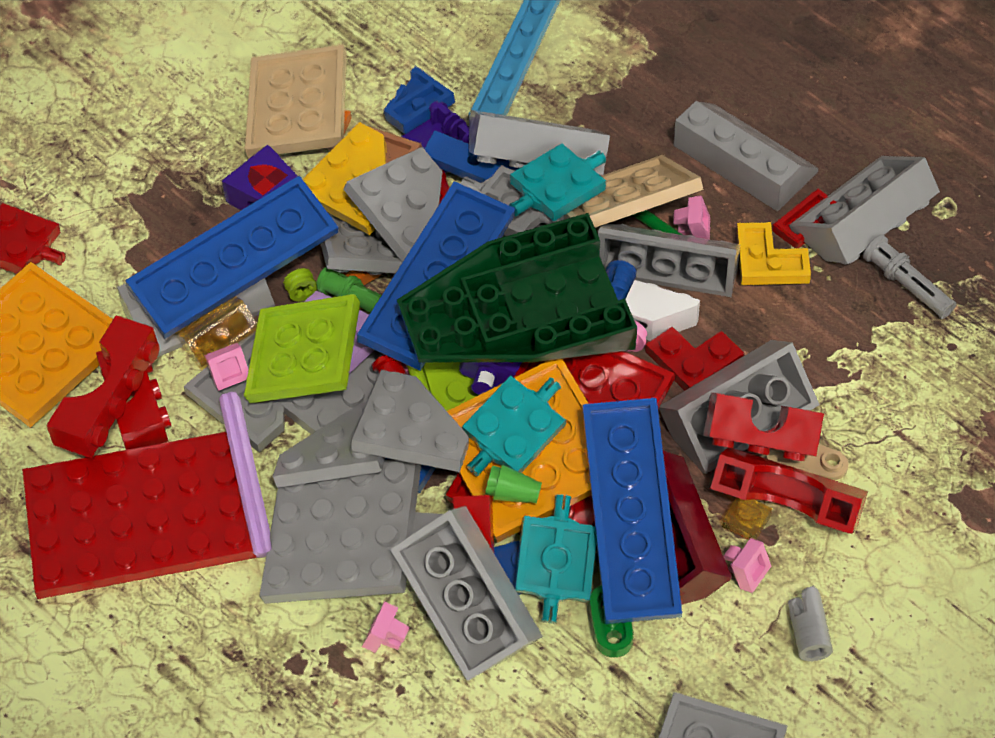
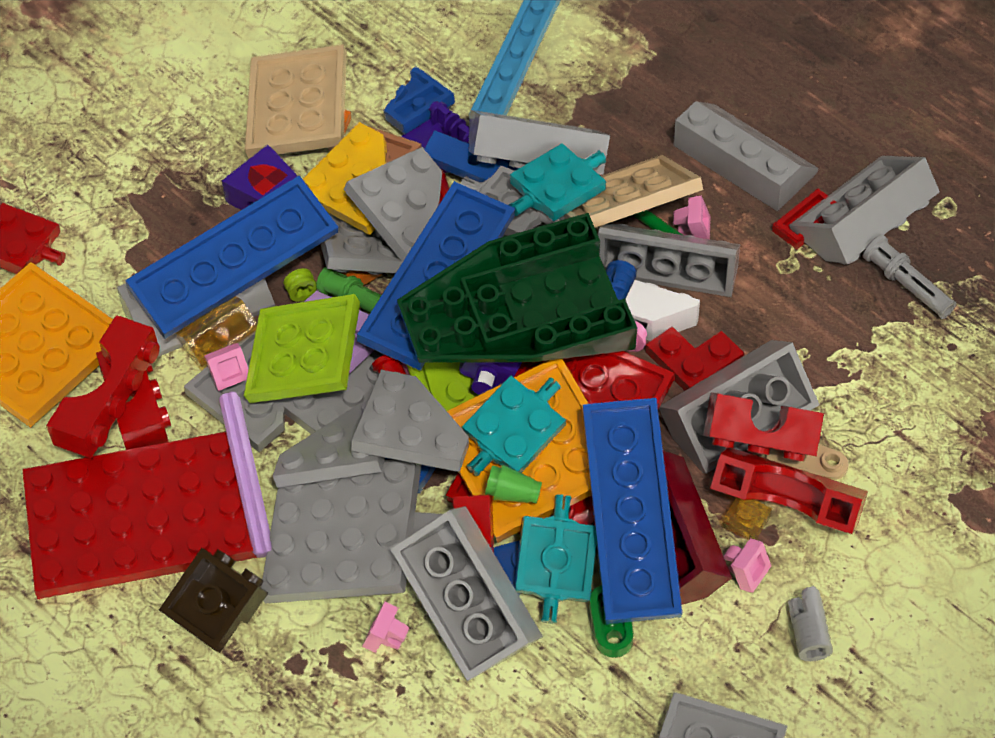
(214, 598): none -> dark brown plate
(765, 265): yellow plate -> none

